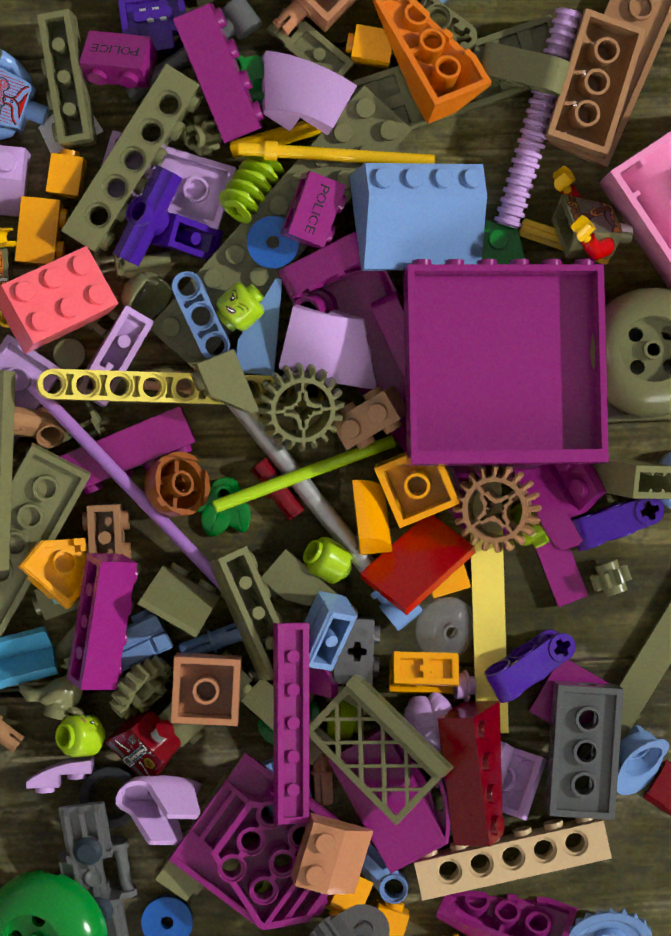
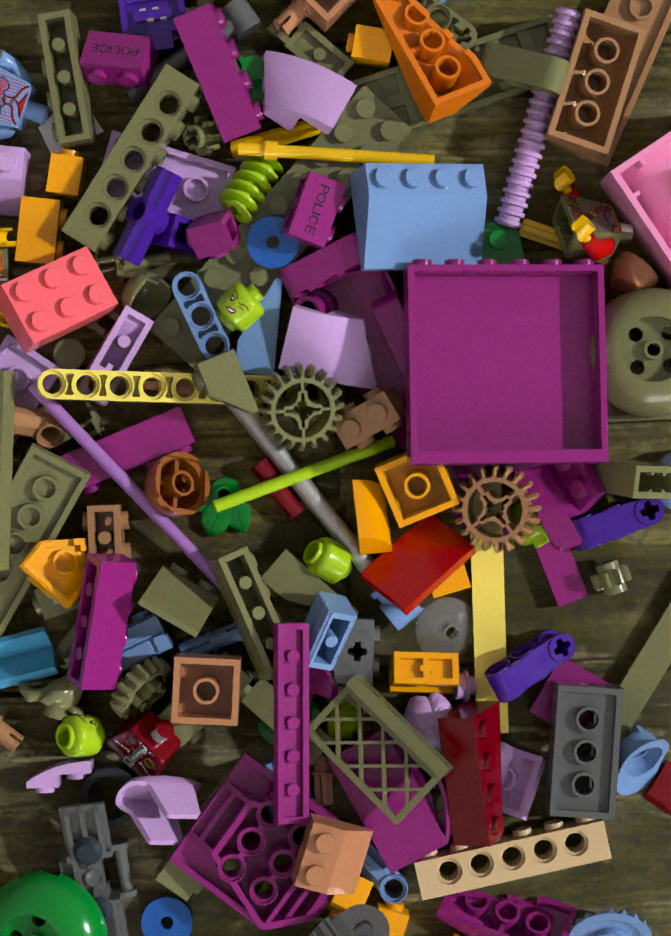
(213, 234): none -> magenta brick
(631, 273): none -> nougat piece

